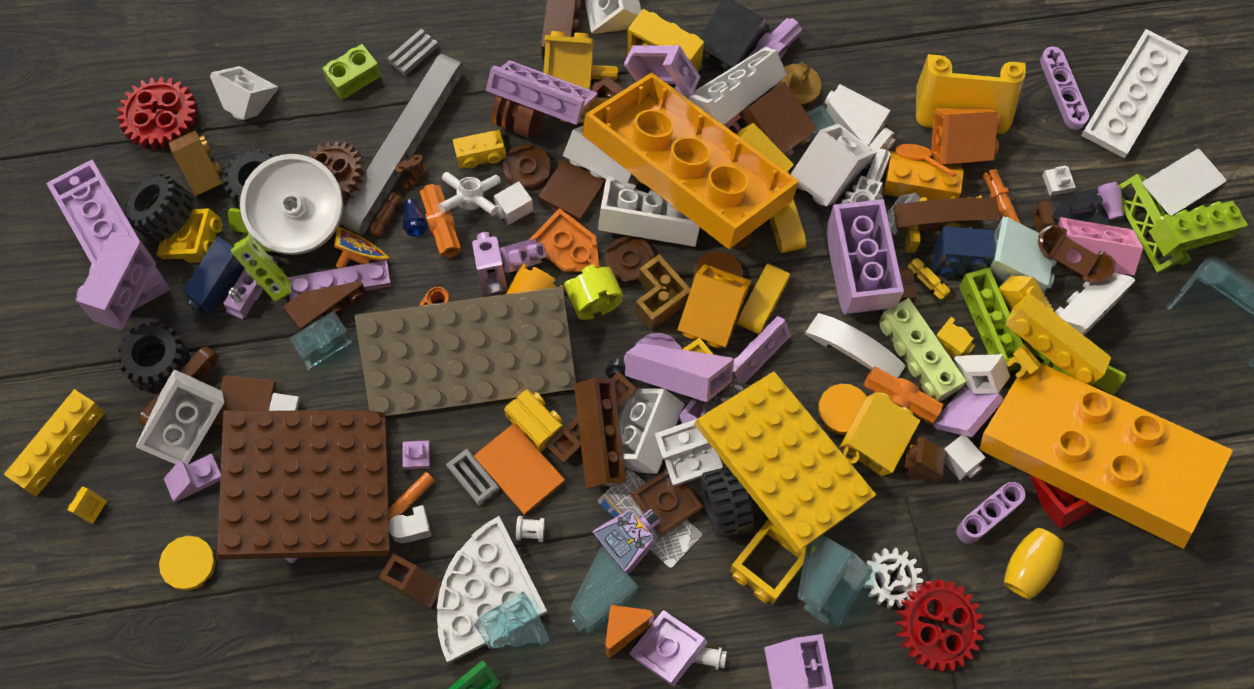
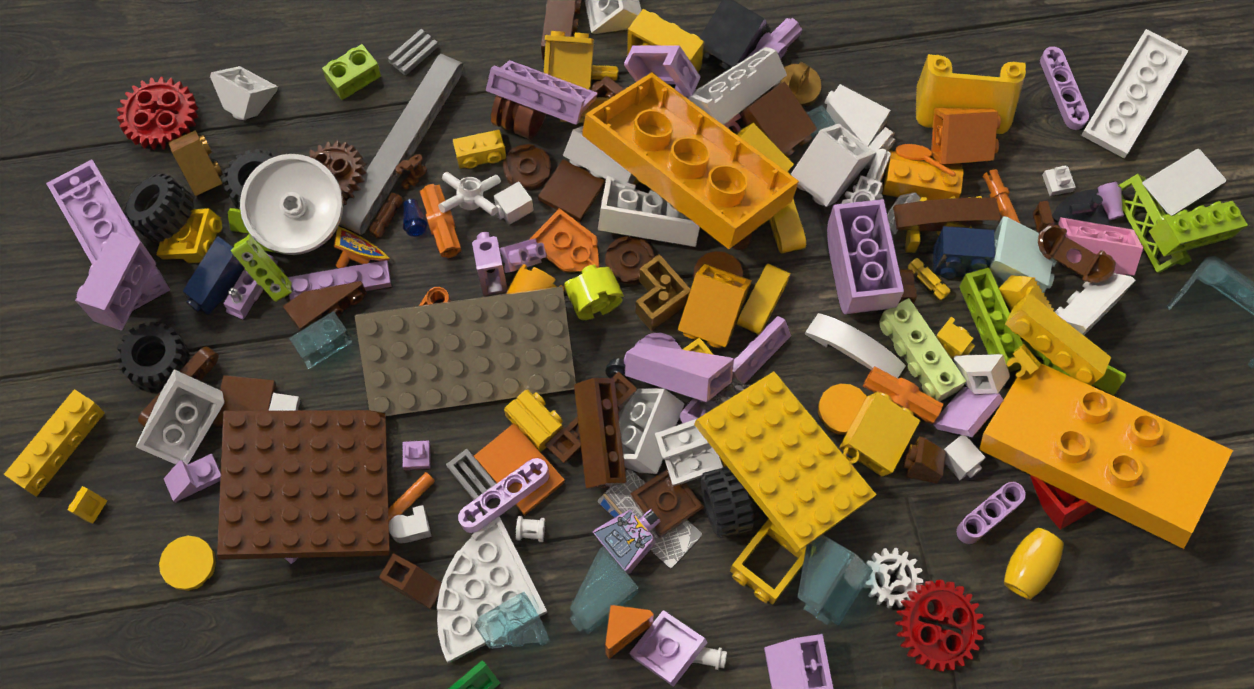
(506, 498): none -> lavender beam

